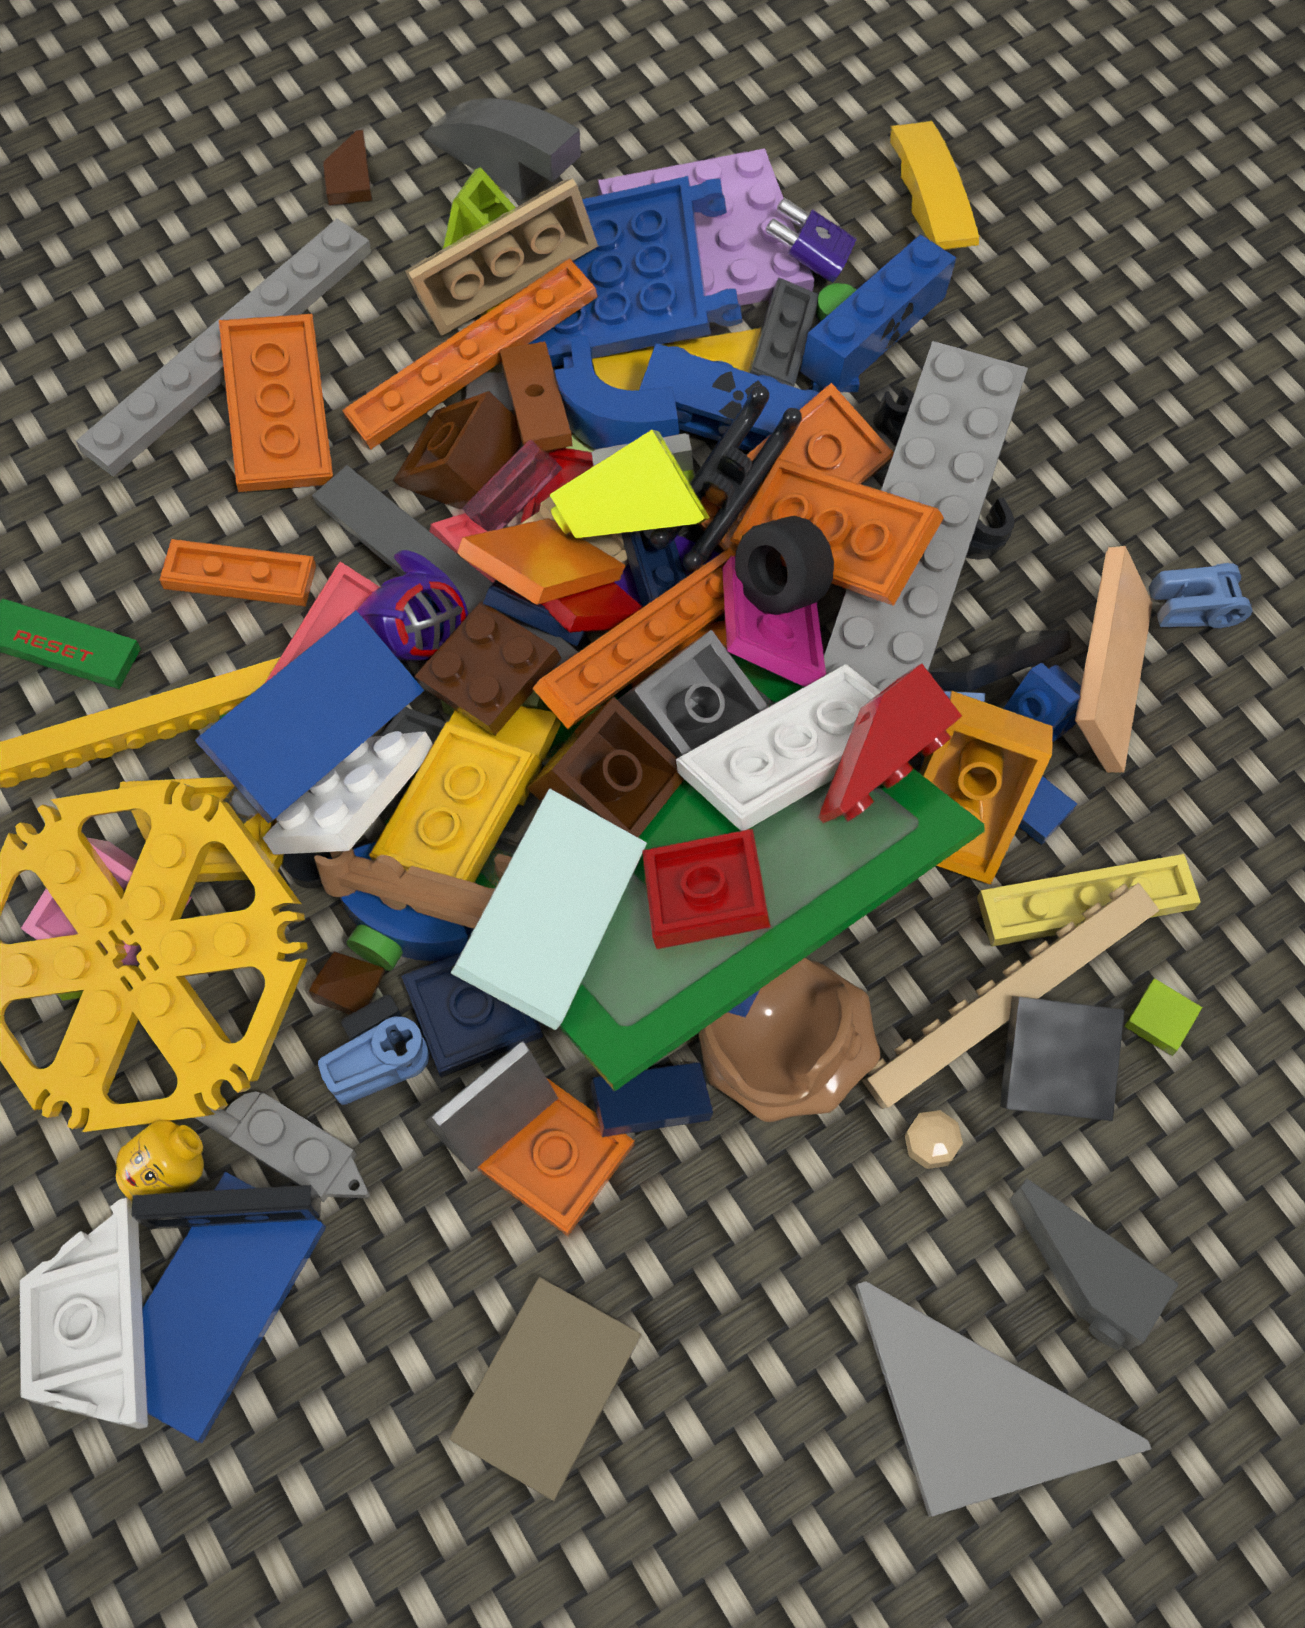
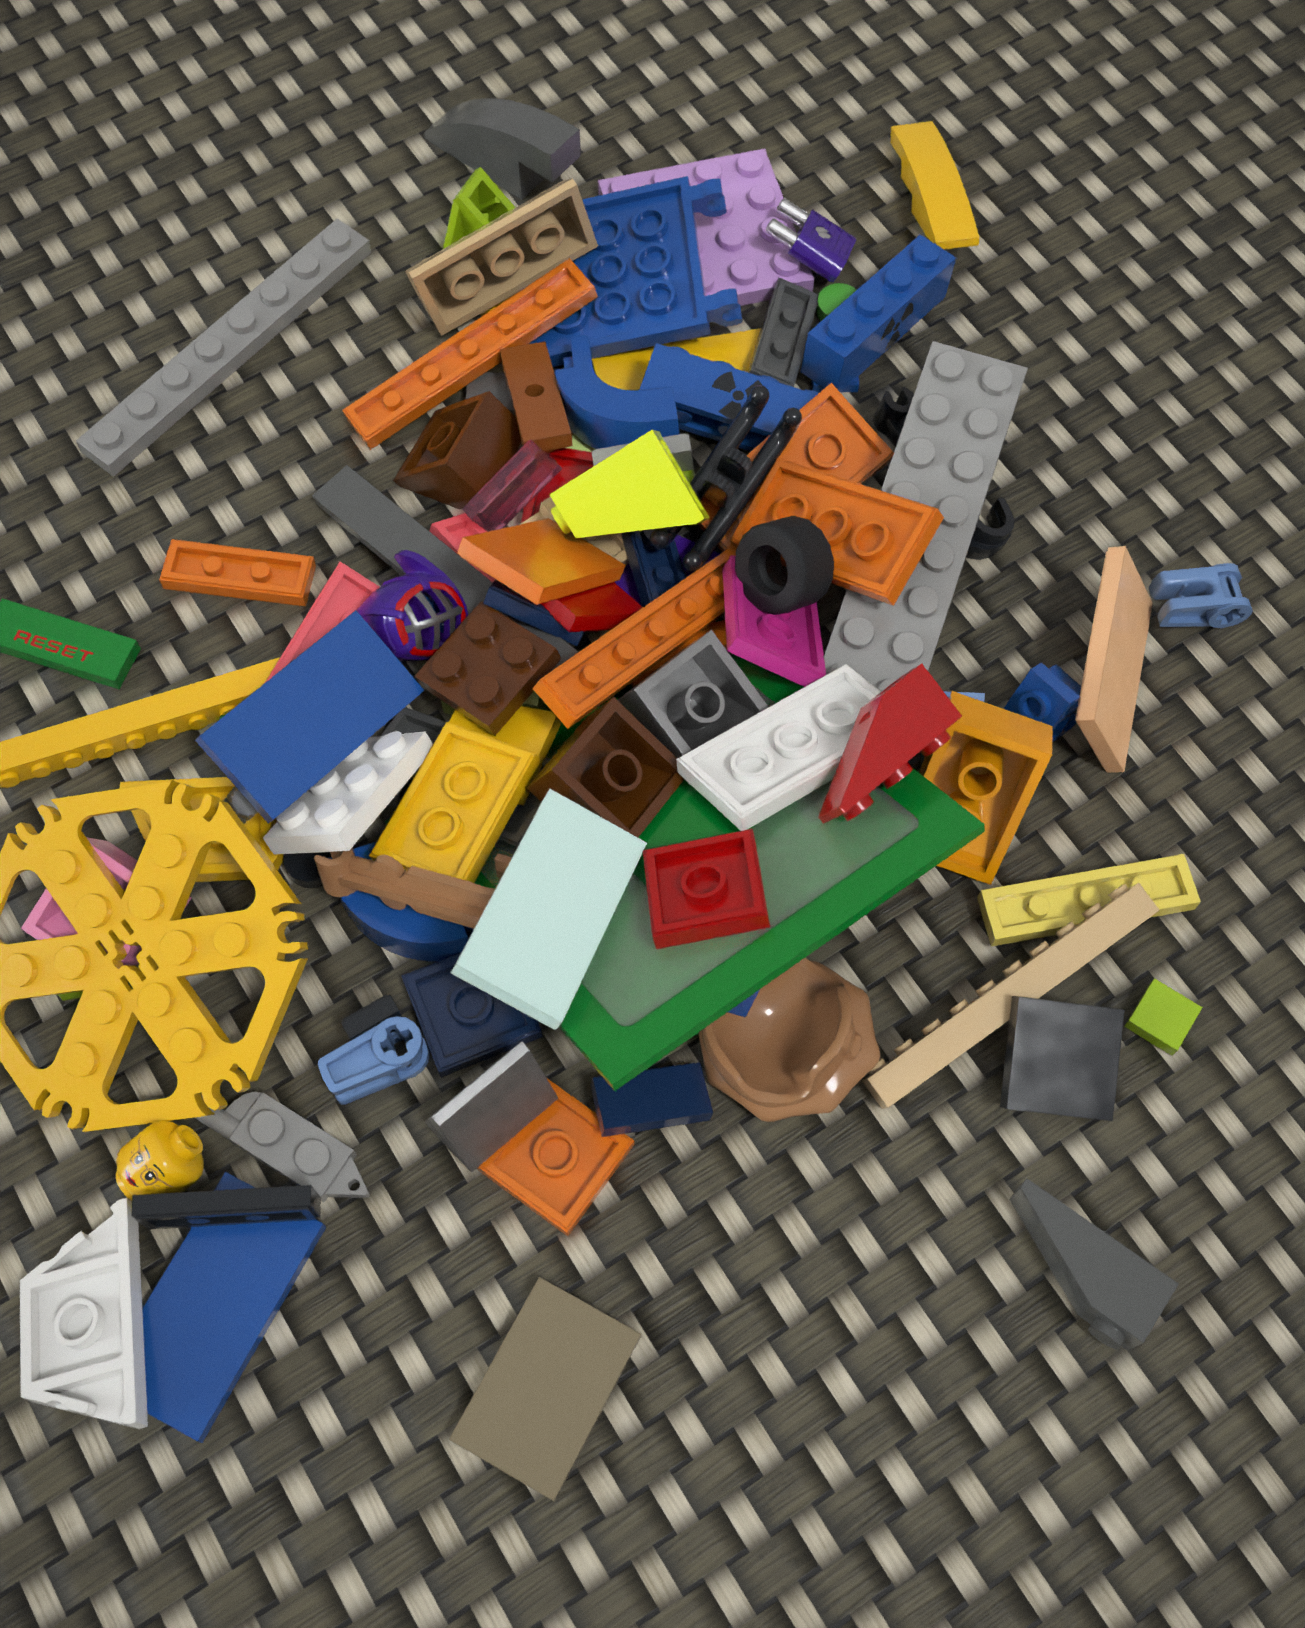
(275, 402): orange tile -> none
(346, 983): reddish brown slope -> none
(348, 172): reddish brown tile -> none
(374, 947): bright green tile -> none
(933, 1139): tan tile -> none
(977, 1419): light grey tile -> none
(1001, 660): black tile -> none
(1046, 811): blue tile -> none

